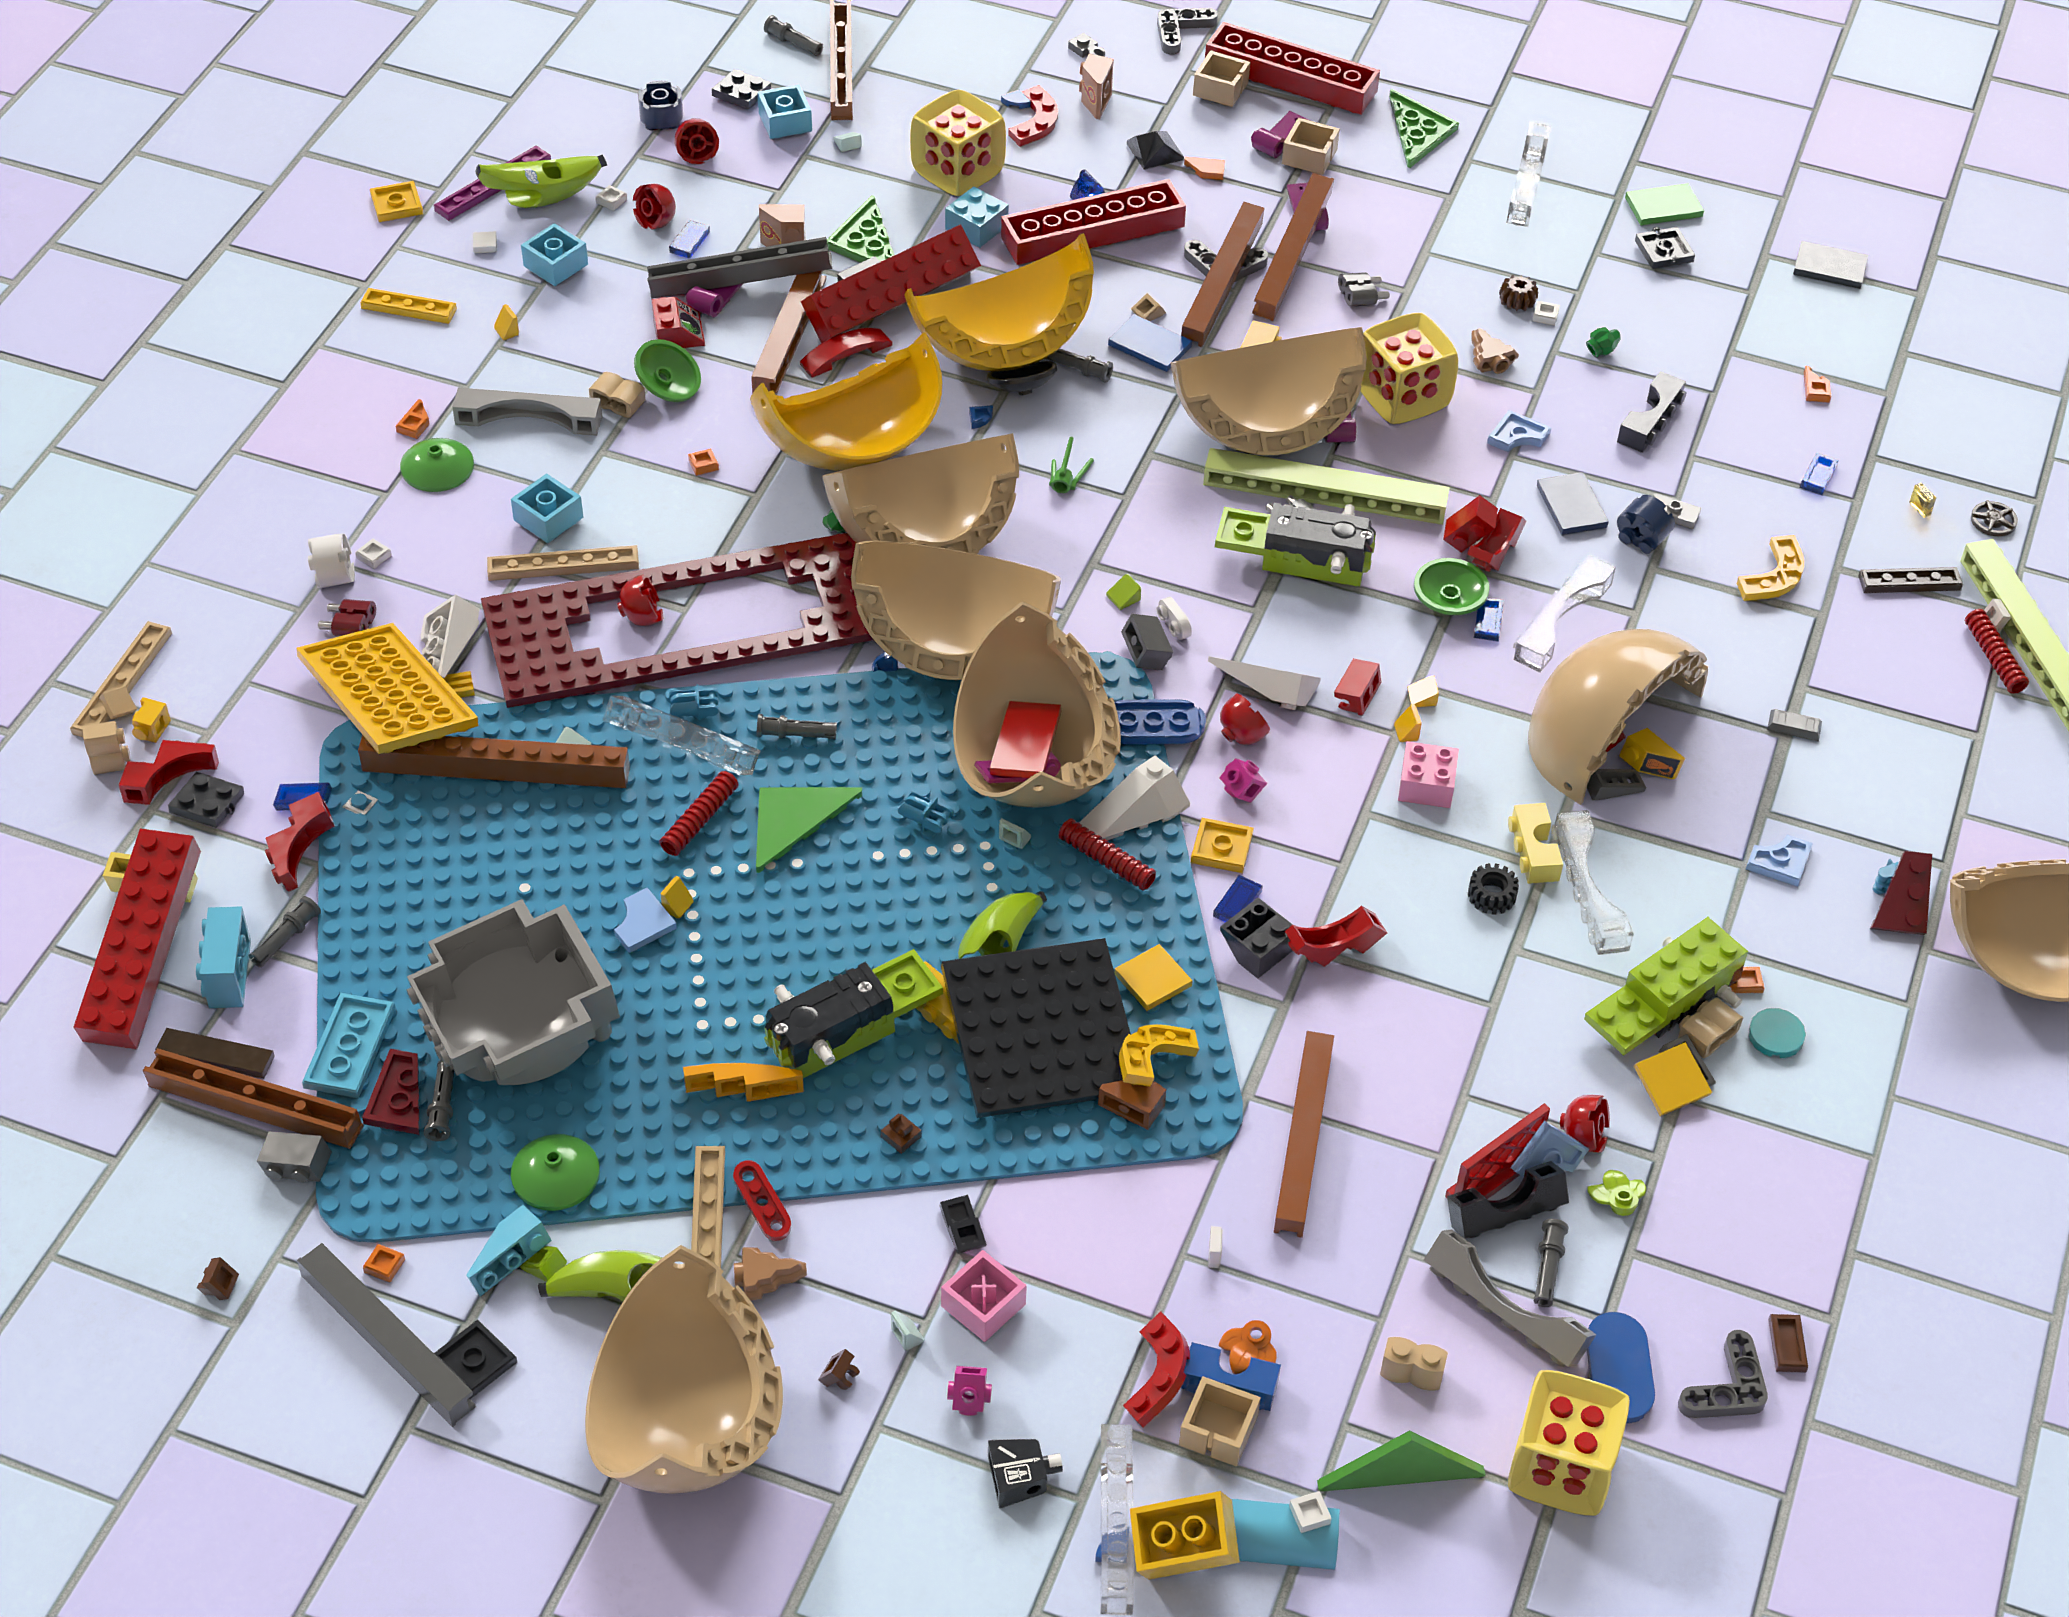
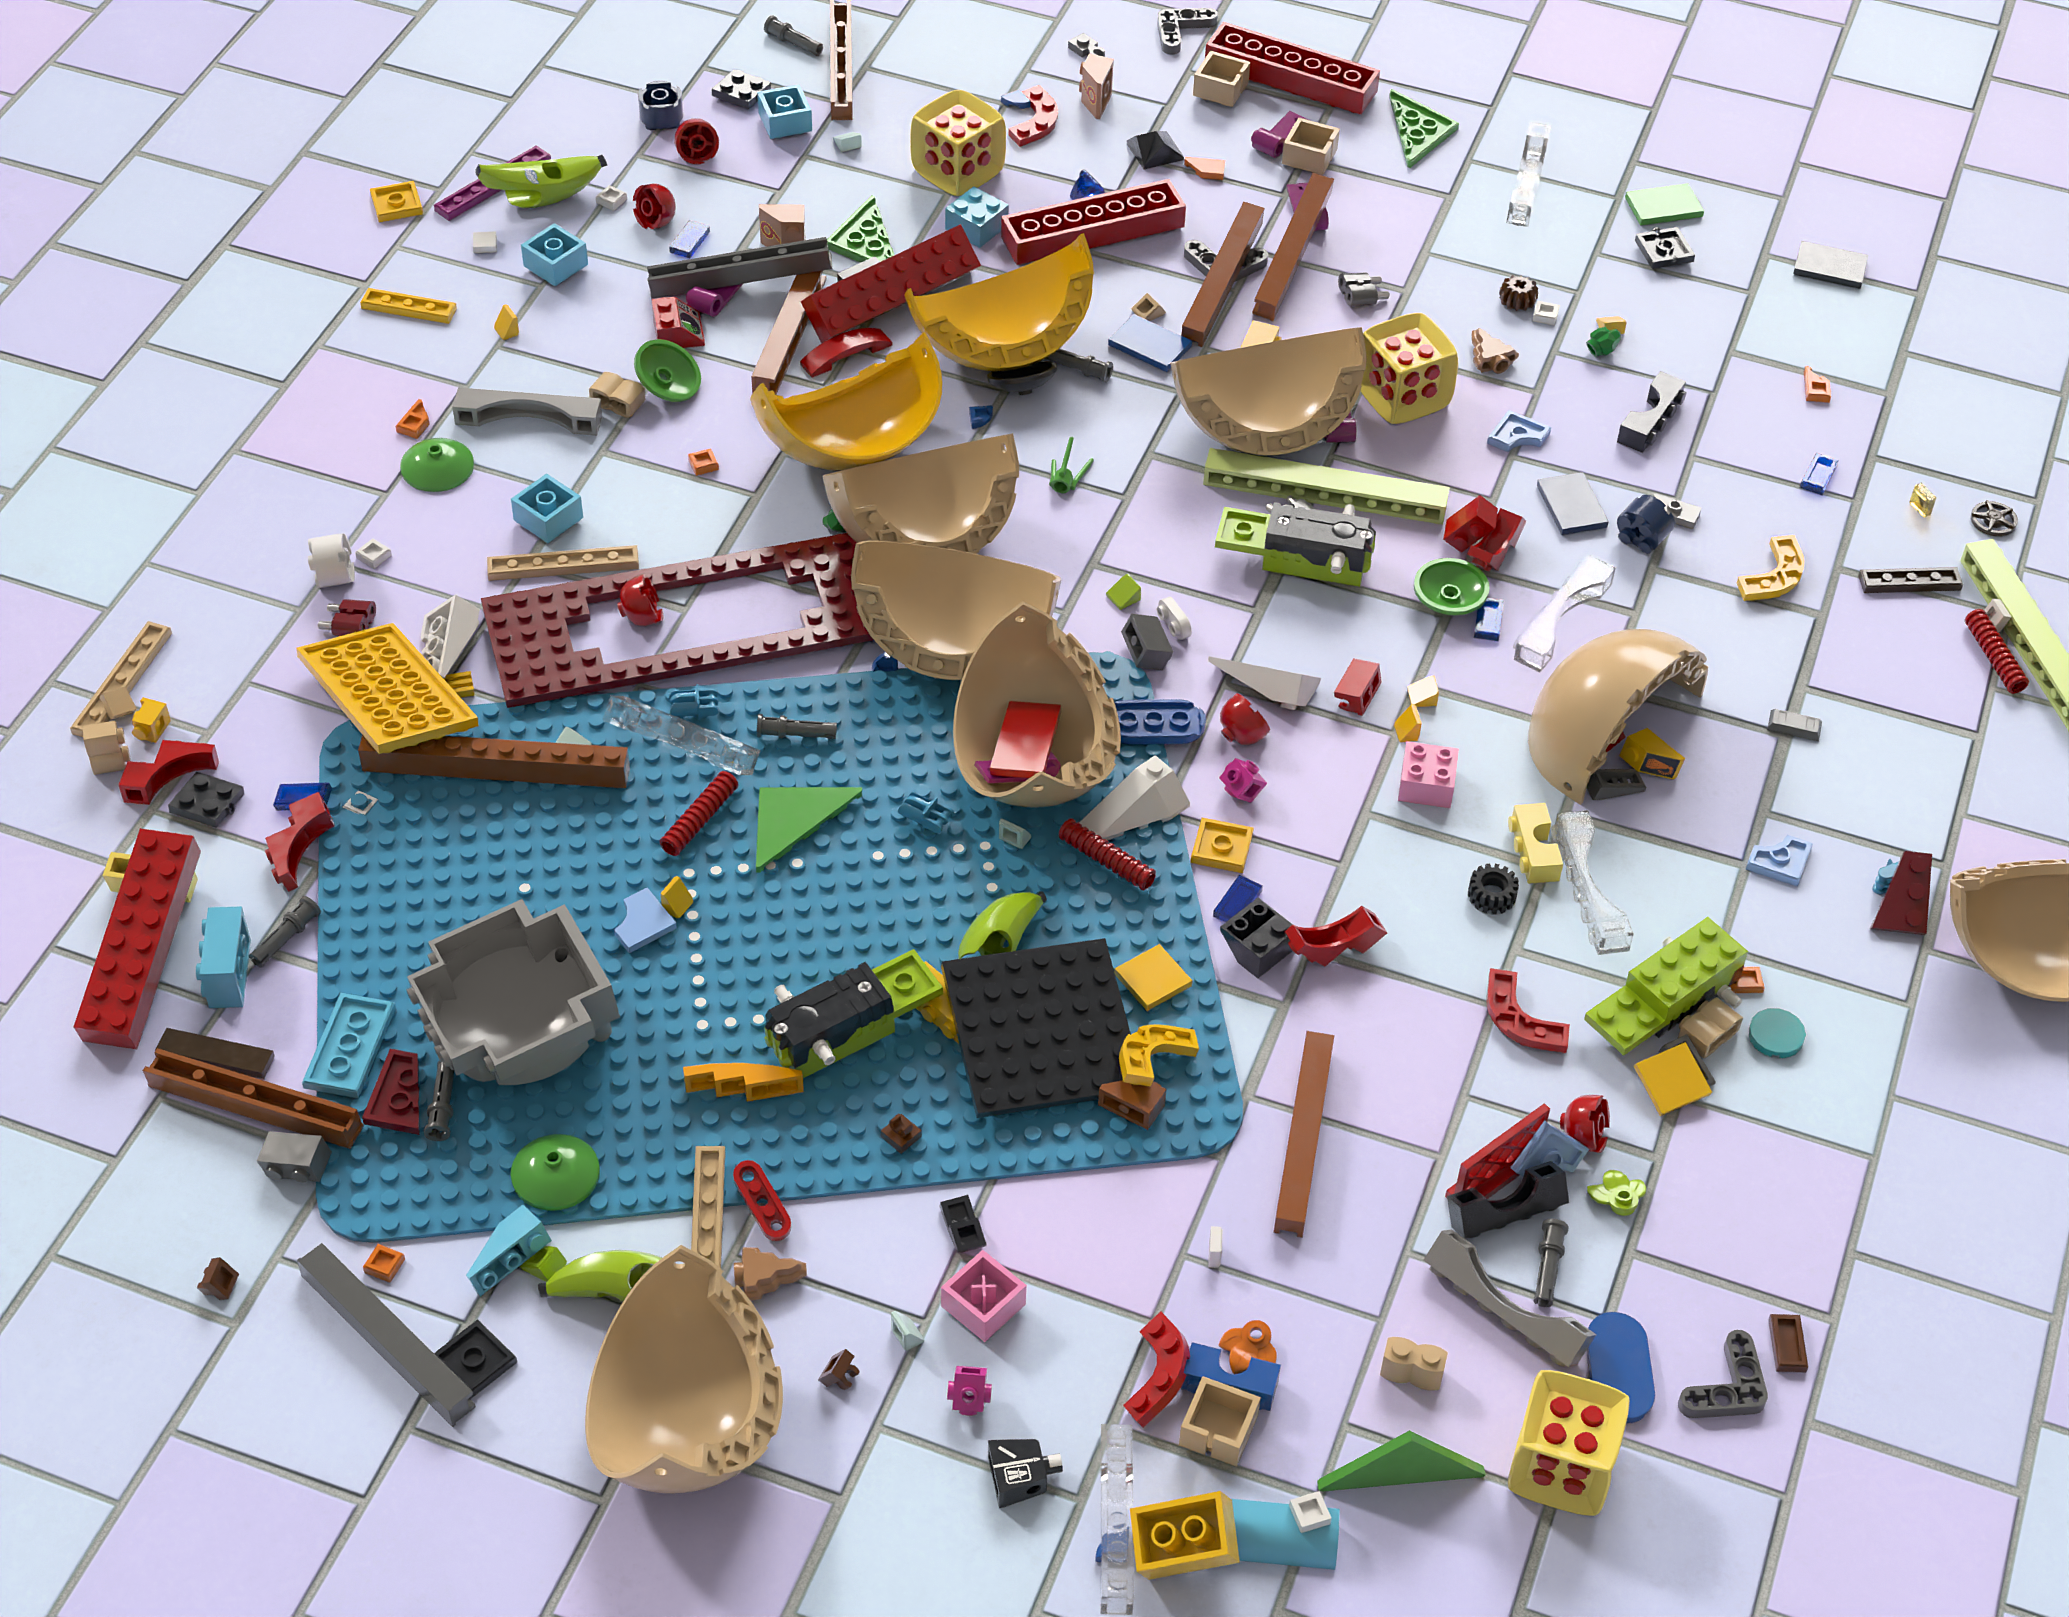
(1516, 1023): none -> plate
(1612, 323): none -> yellow slope

